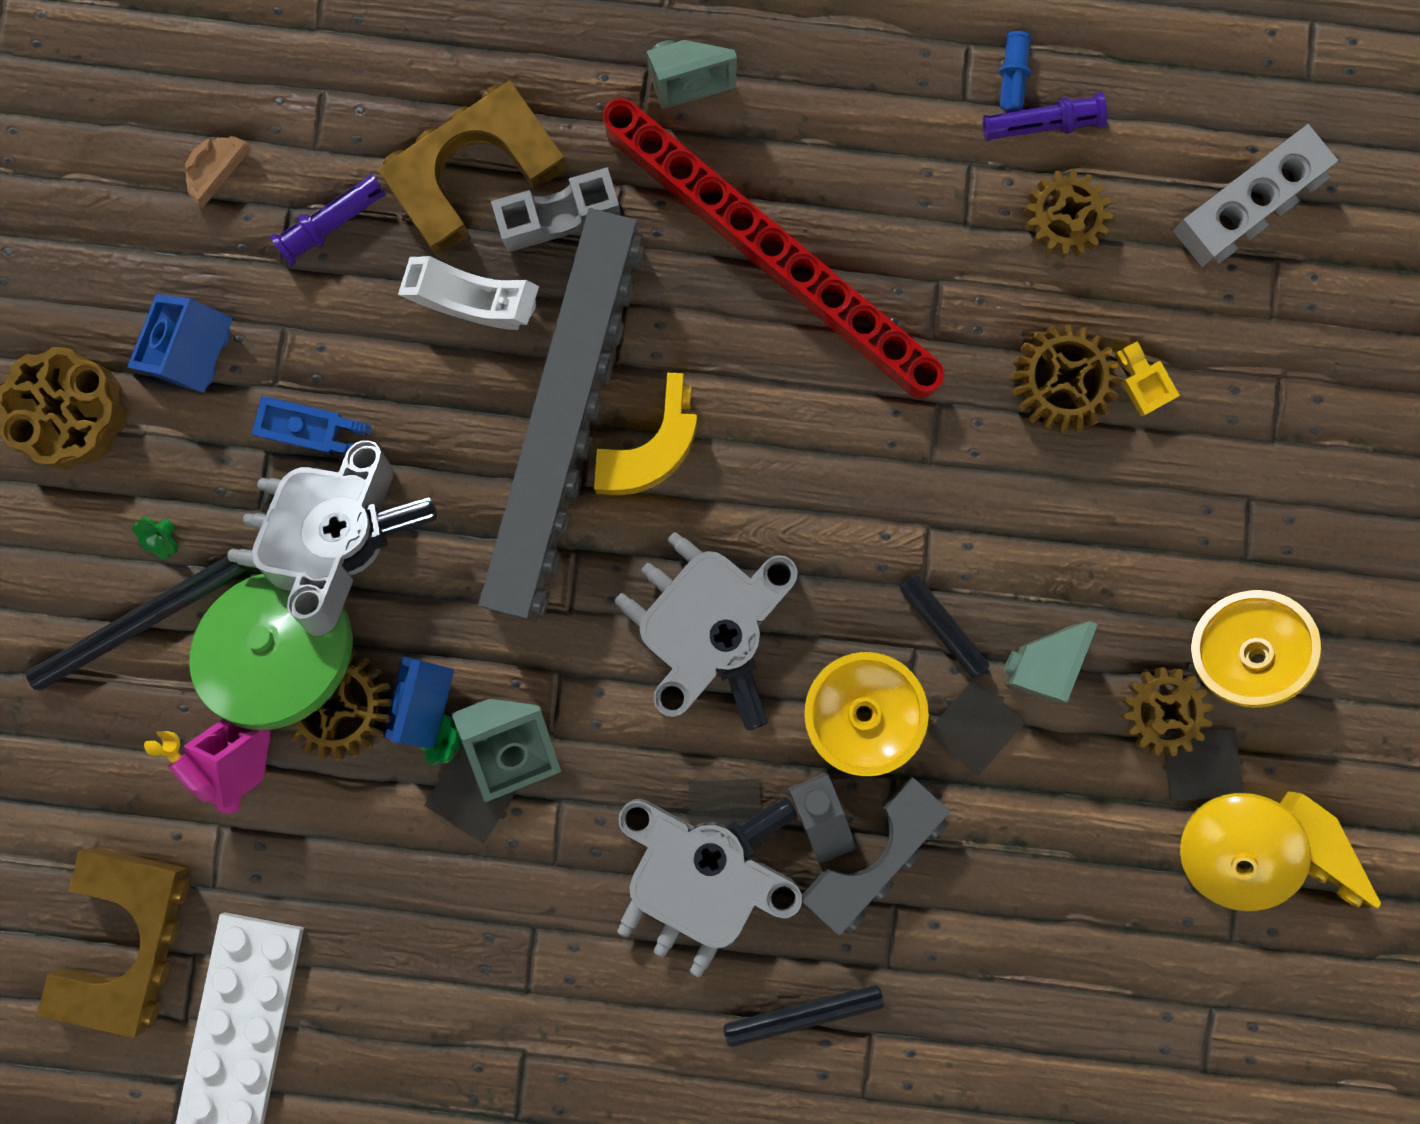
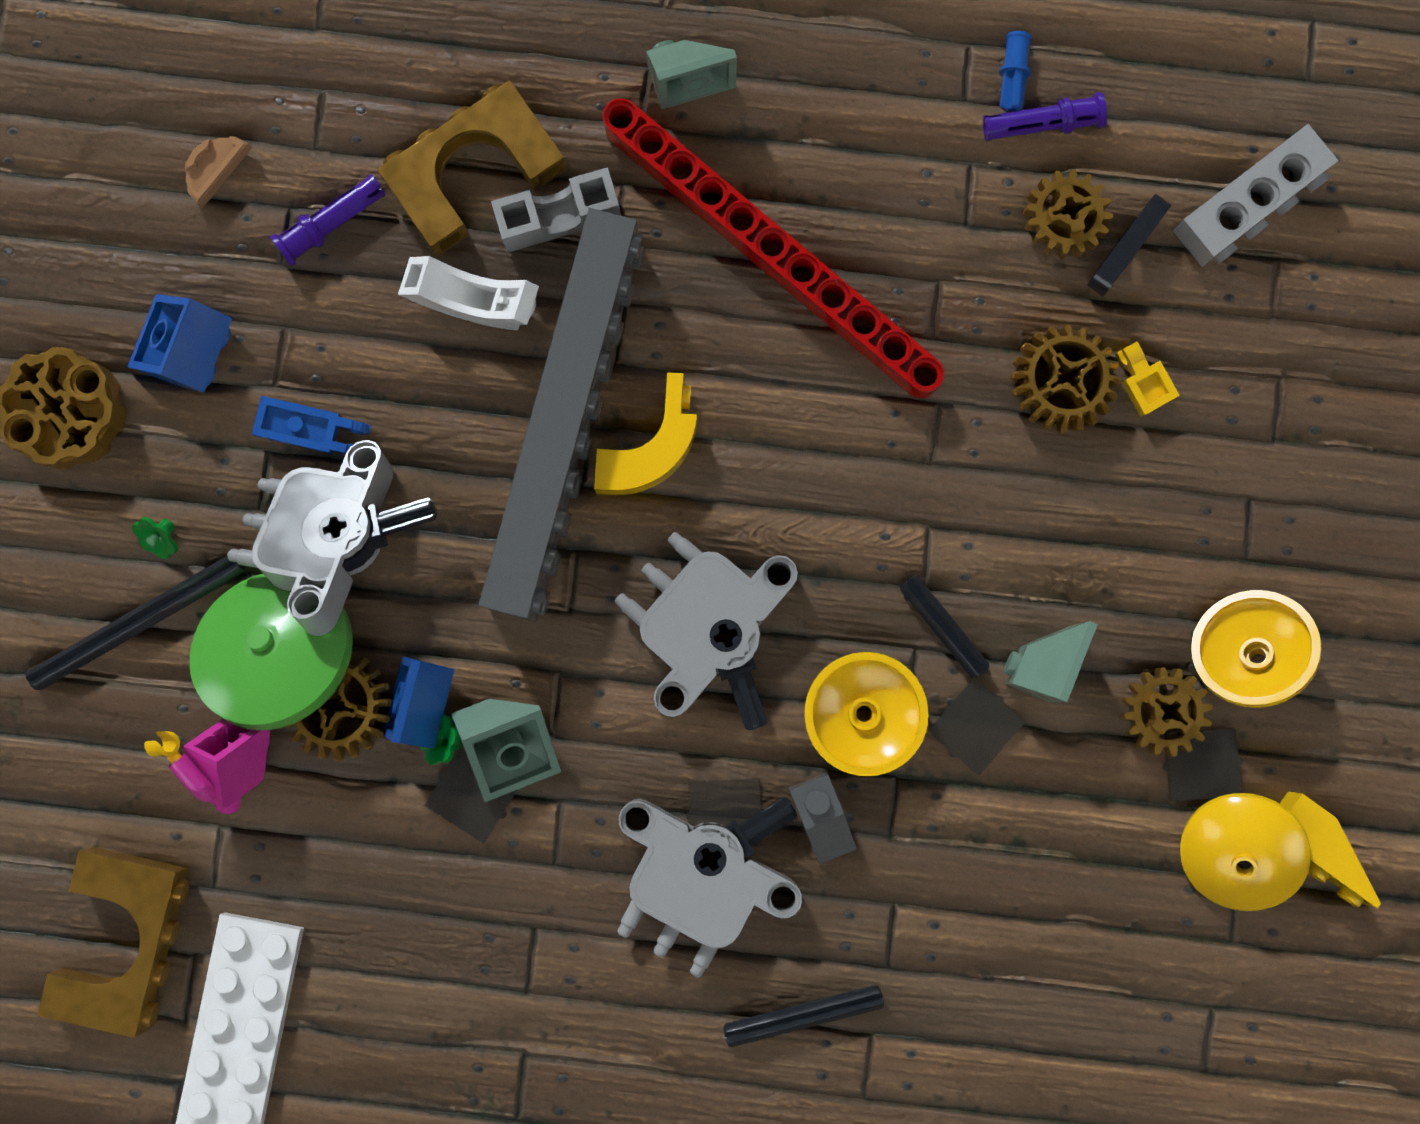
(912, 818): dark grey arch -> none
(1129, 245): none -> black beam

